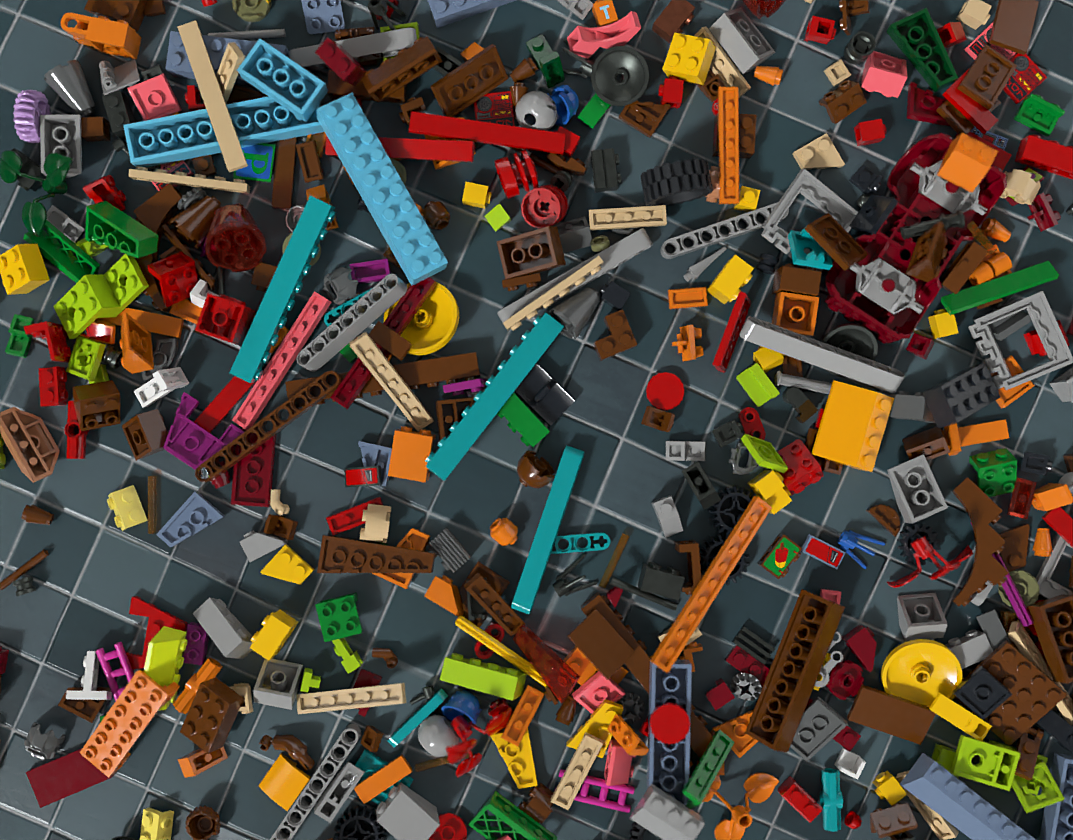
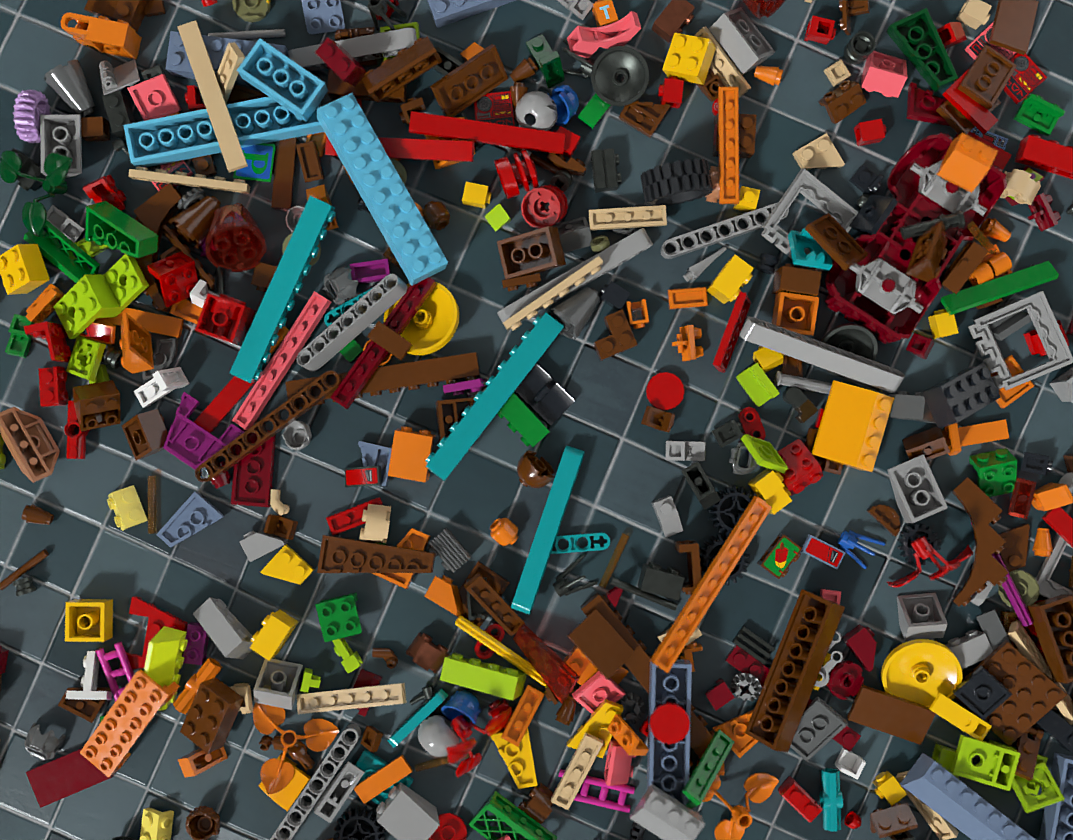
(43, 305): none -> orange bracket
(88, 620): none -> yellow brick
(297, 435): none -> light grey hair
(319, 736): none -> orange plant
(391, 381): tan plate -> none
(426, 653): none -> copper cylinder
(637, 314): none -> orange window

